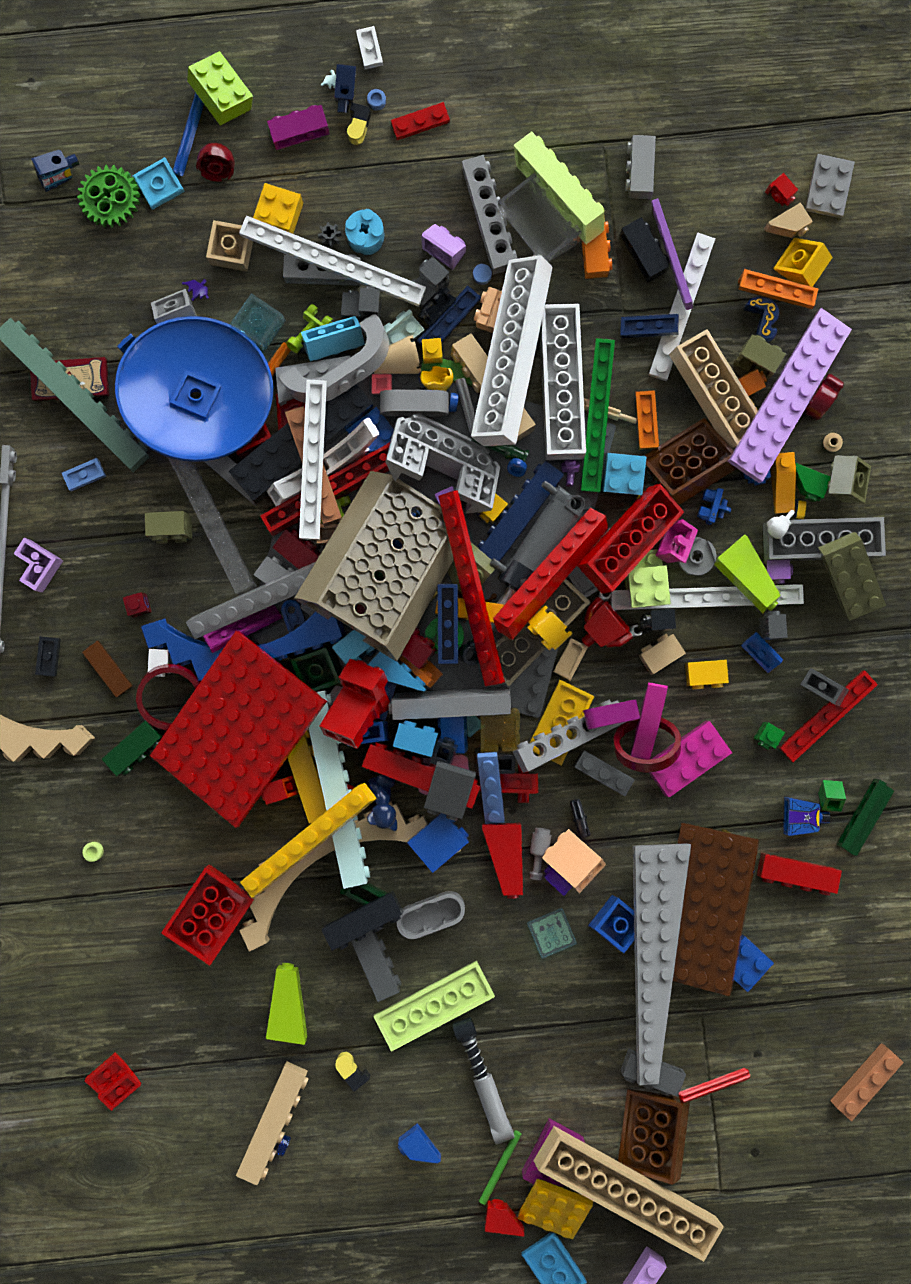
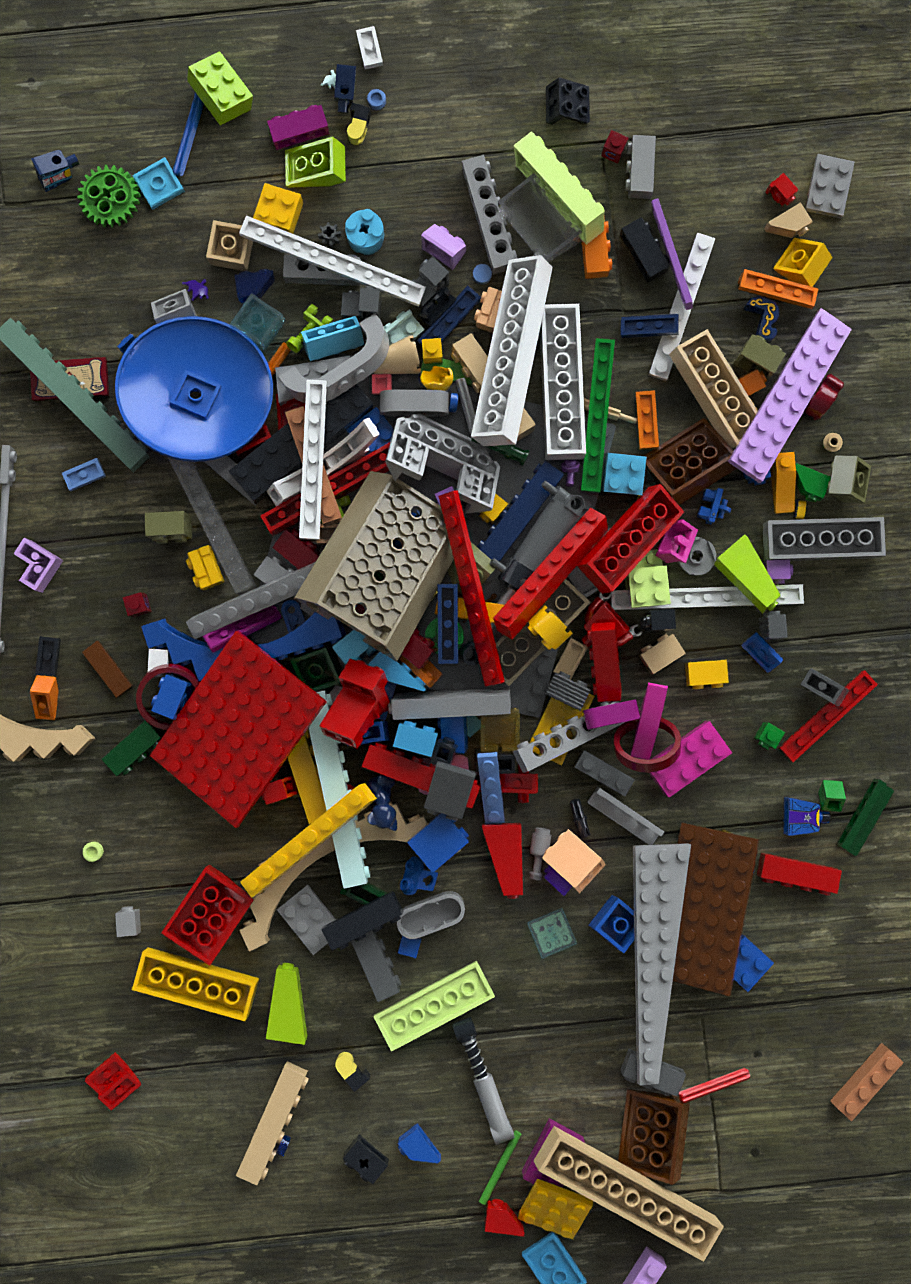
(44, 697): none -> orange slope
(128, 922): none -> light grey brick
(172, 696): none -> blue brick
(195, 984): none -> yellow brick
(205, 568): none -> yellow brick
(215, 162): dark red cylinder -> none
(254, 283): none -> clear blue slope
(307, 917): none -> light grey plate
(315, 164): none -> lime slope
(360, 1150): none -> black brick
(409, 946): none -> blue tile
(414, 877): none -> blue bracket
(420, 121): red plate -> none
(517, 467): blue tile -> none
(567, 691): none -> dark grey brick
(568, 101): none -> black bracket
(606, 661): none -> red brick
(614, 146): none -> dark red brick
(624, 816): none -> light grey fence
(779, 525): white piece -> none
(852, 576): olive brick -> none

